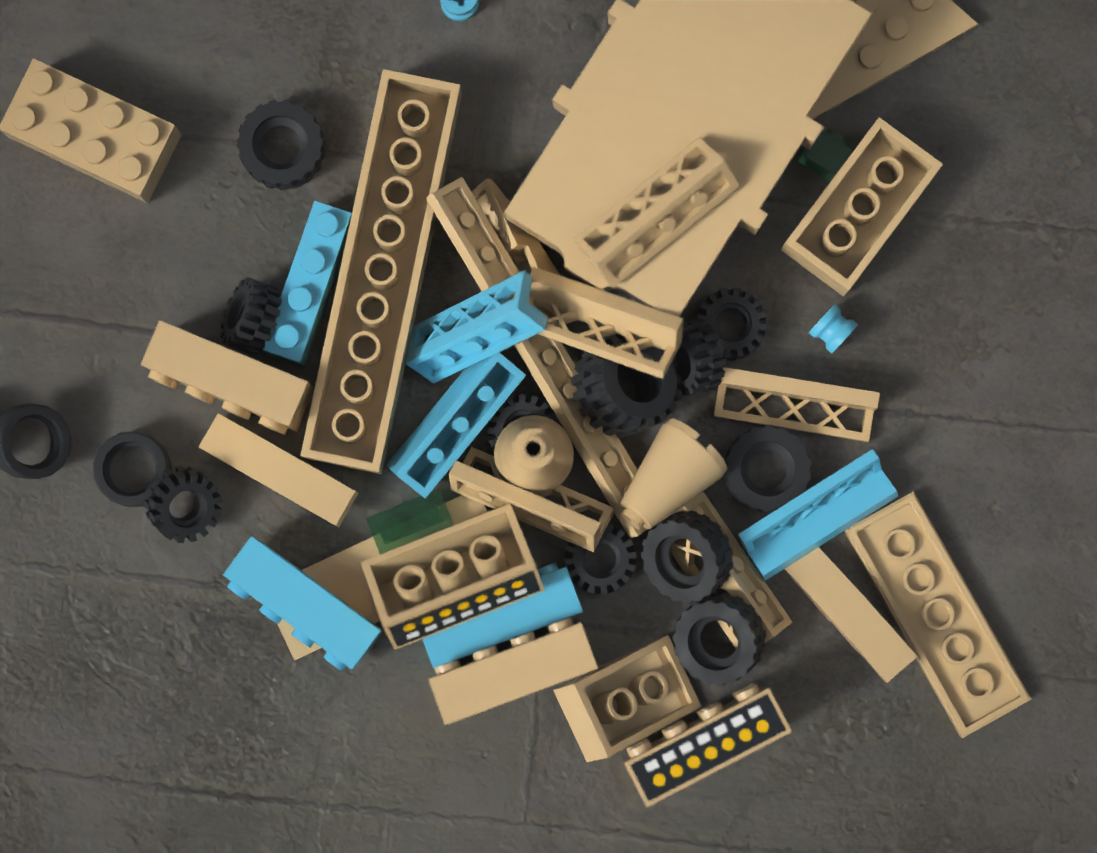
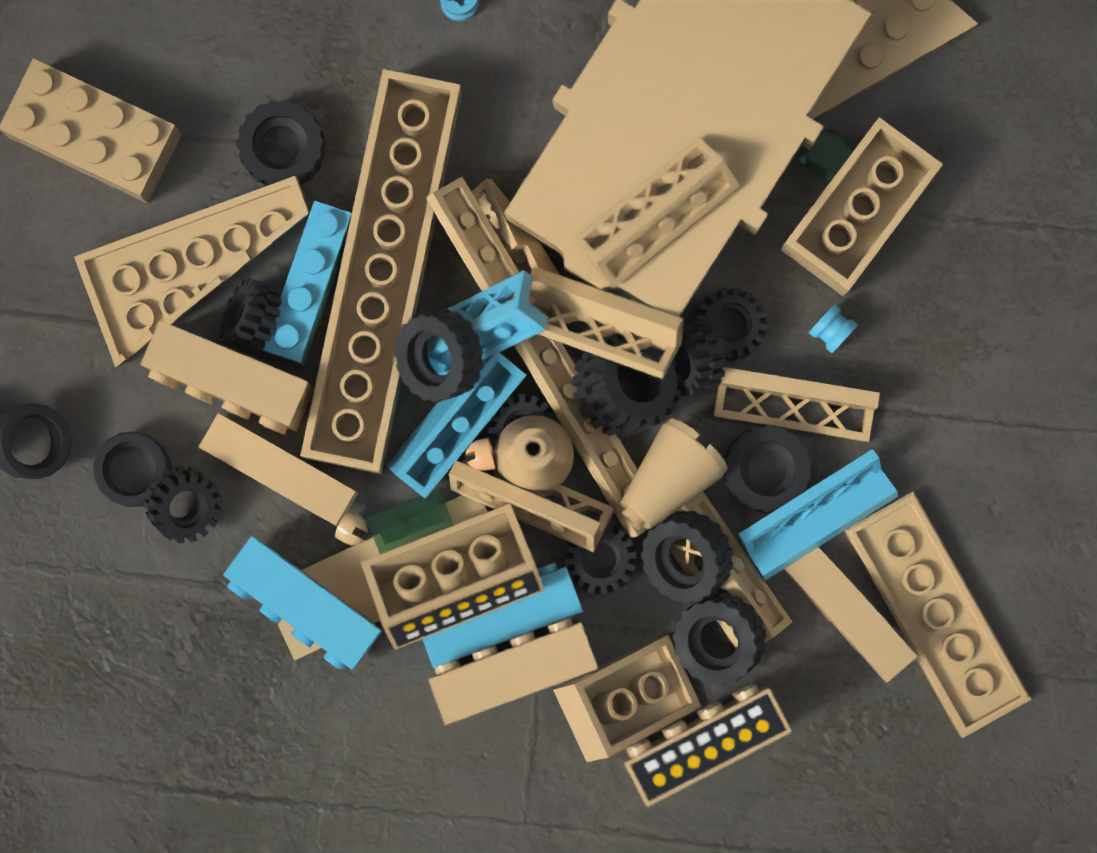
(182, 262): none -> tan wing
(350, 528): none -> tan hinge
(463, 348): none -> black tyre
(484, 455): none -> light nougat hinge

